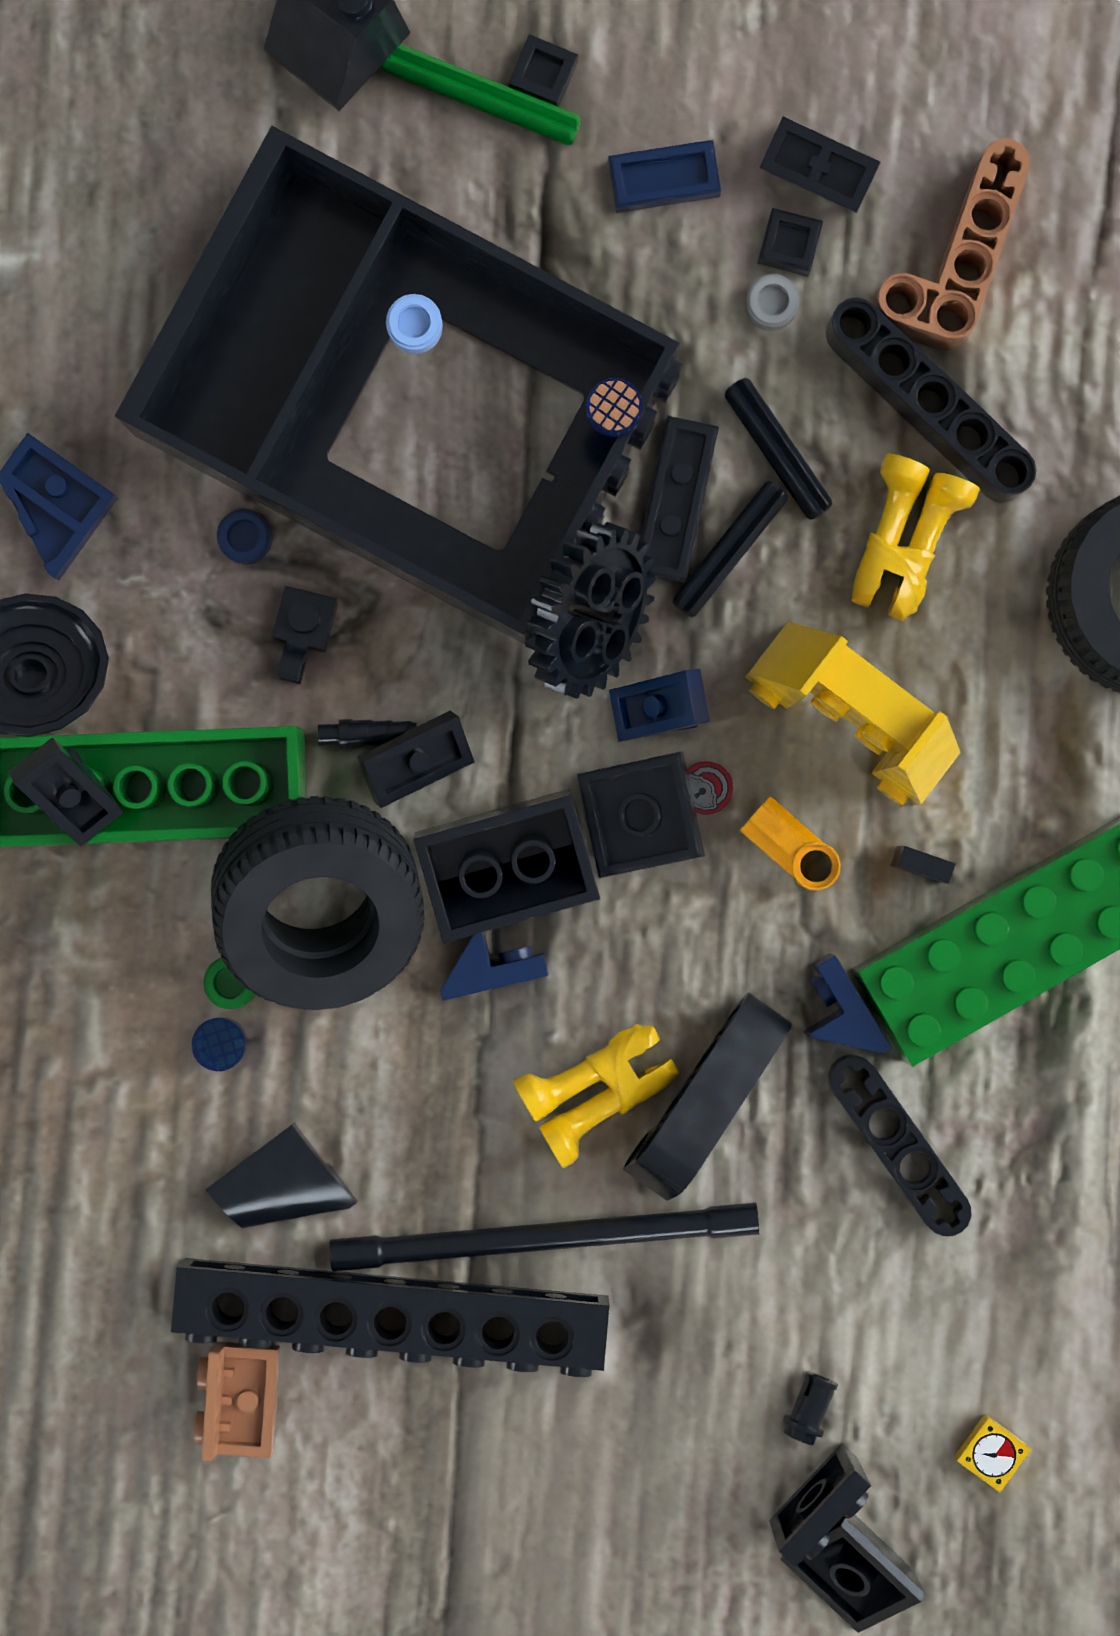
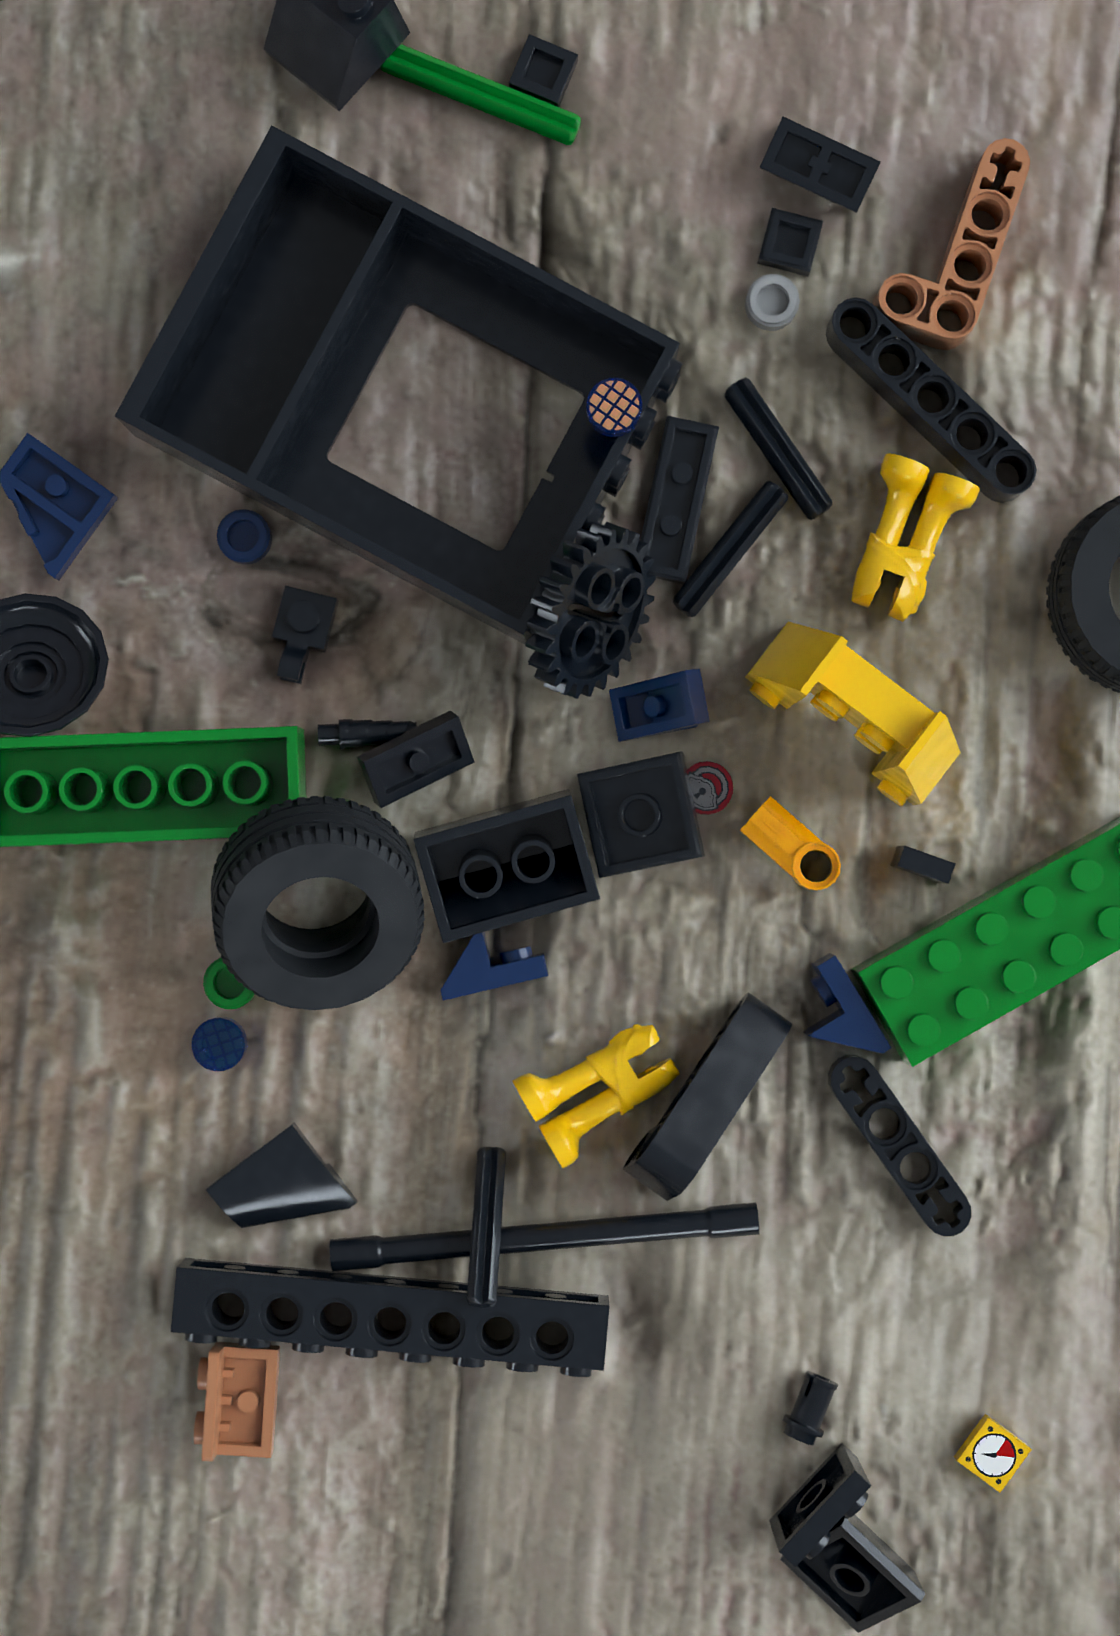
(66, 791): black slope -> none
(414, 323): light blue tile -> none
(486, 1227): none -> black axle
(664, 176): dark blue tile -> none

